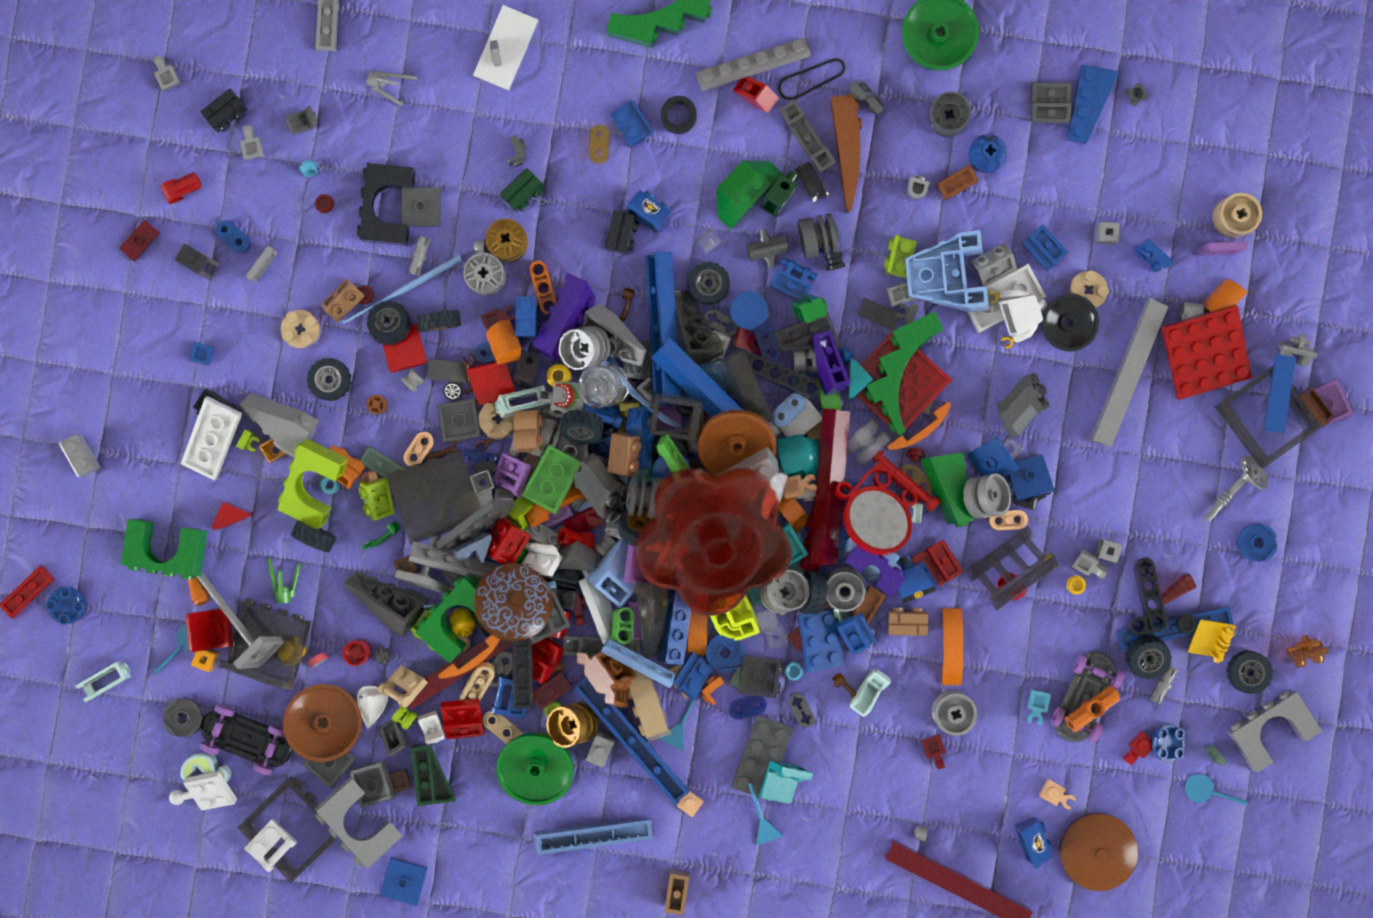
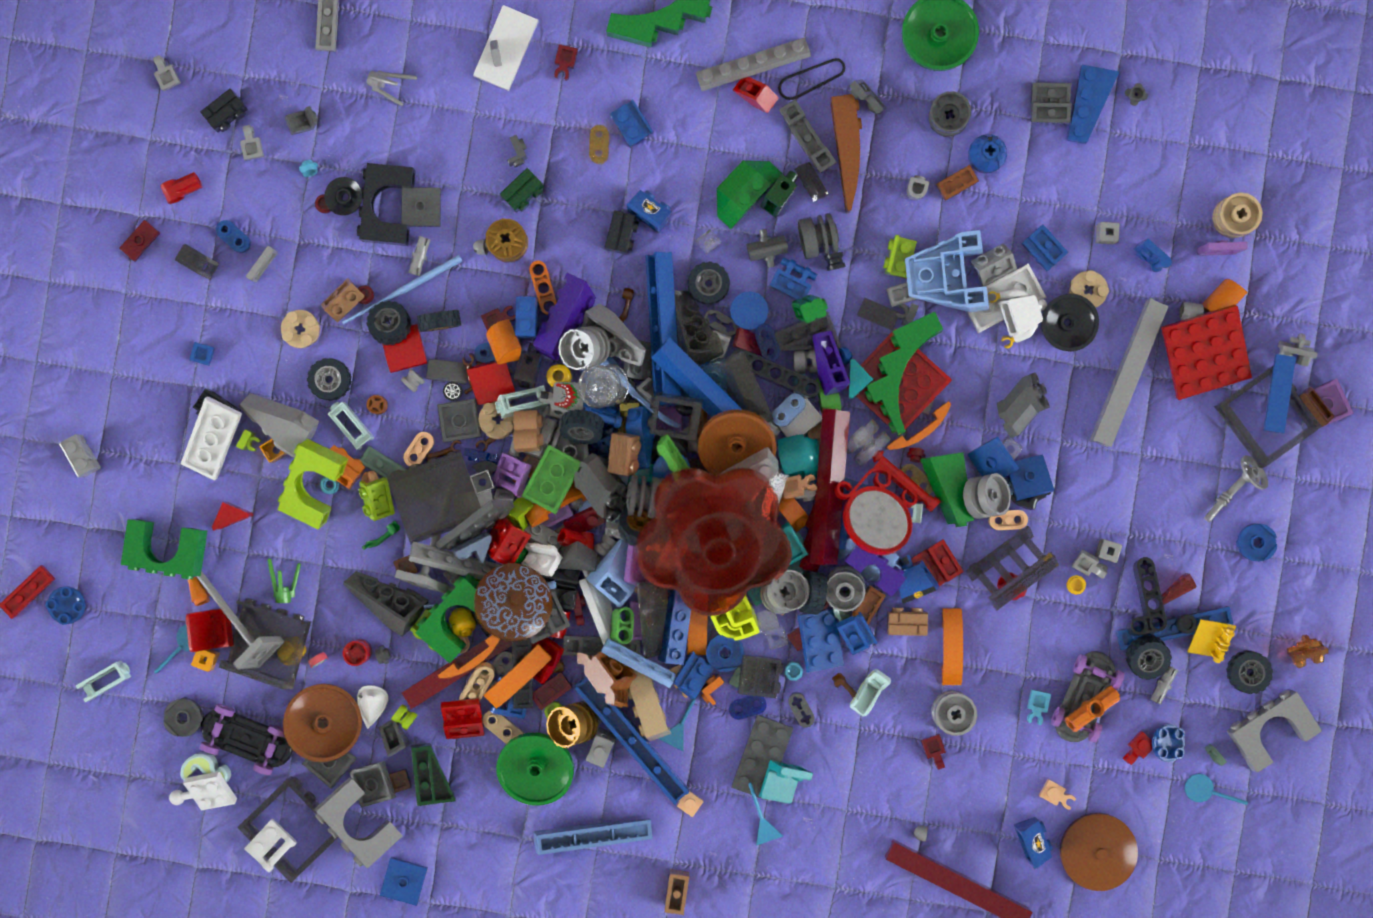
(313, 537): black wheel -> none
(334, 196): none -> black dish
(363, 438): none -> light aqua window
(405, 680): tan plate -> none
(431, 727): white bracket -> none
(493, 282): light grey wheel -> none
(517, 676): none -> orange slope
(566, 59): none -> dark red plate
(664, 114): black tyre -> none

